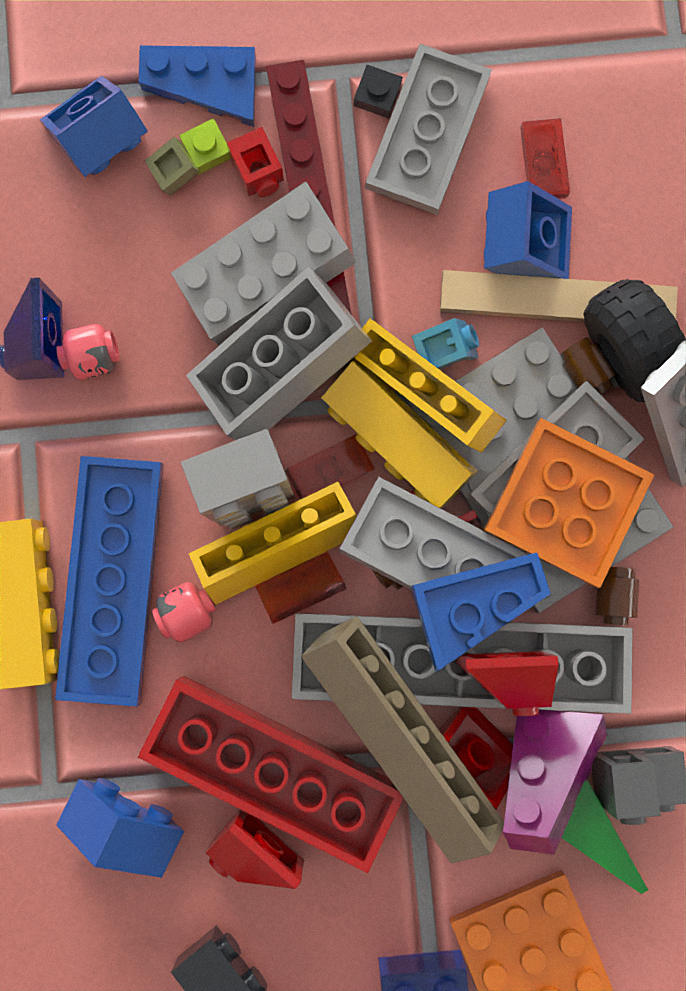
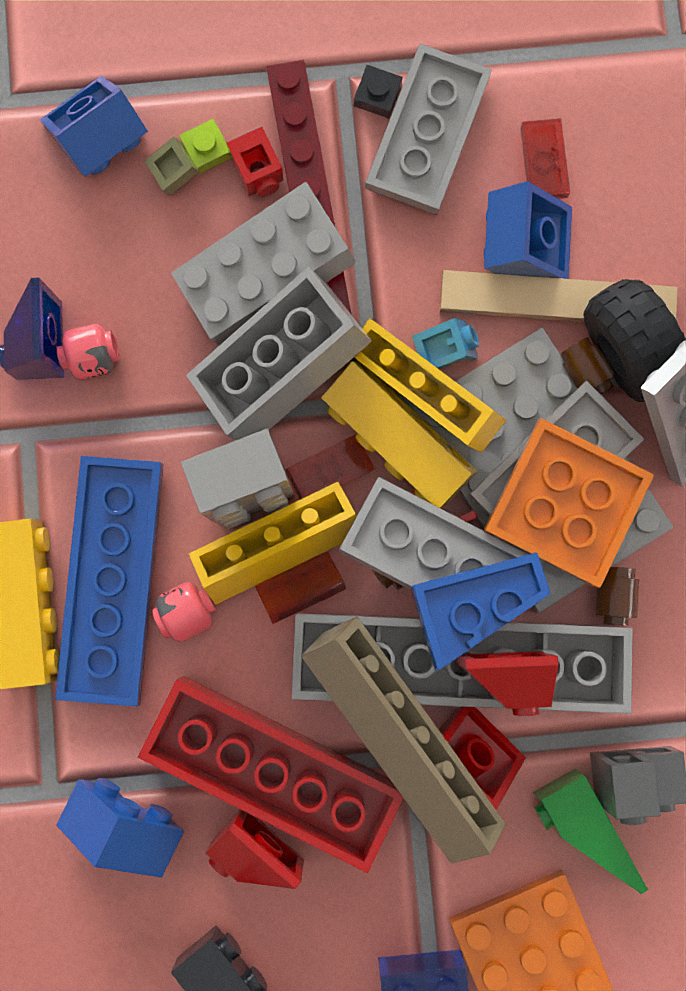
(203, 75): blue wing -> none
(546, 775): magenta wedge -> none

